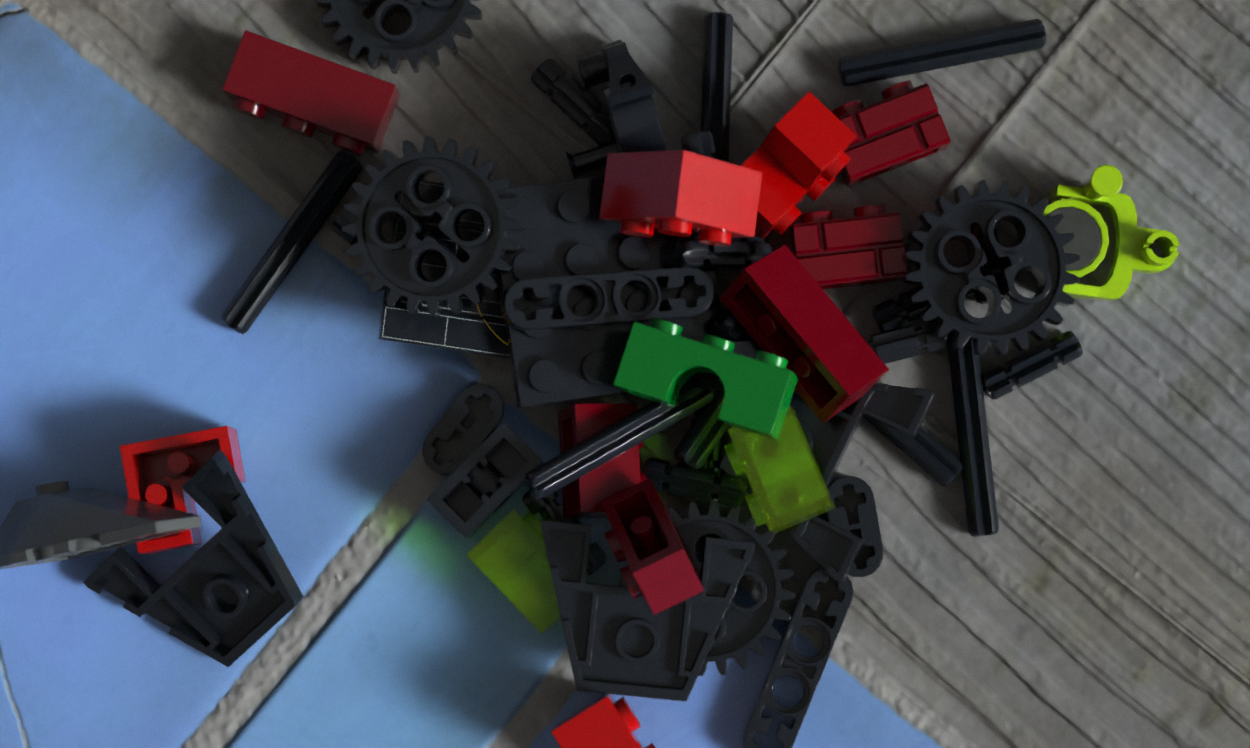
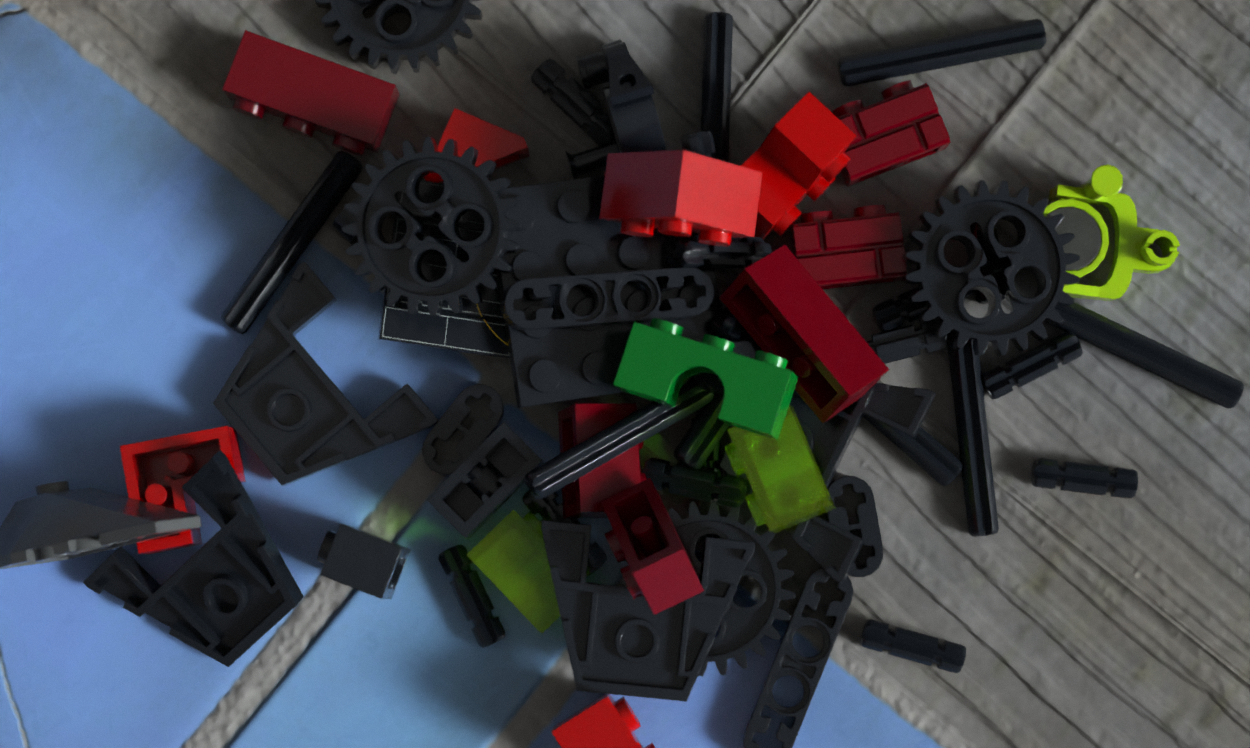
(291, 406): none -> black wing
(362, 560): none -> black brick
(471, 595): none -> black axle
(490, 141): none -> red slope
(913, 646): none -> black axle
(1084, 478): none -> black axle
(1150, 355): none -> black axle

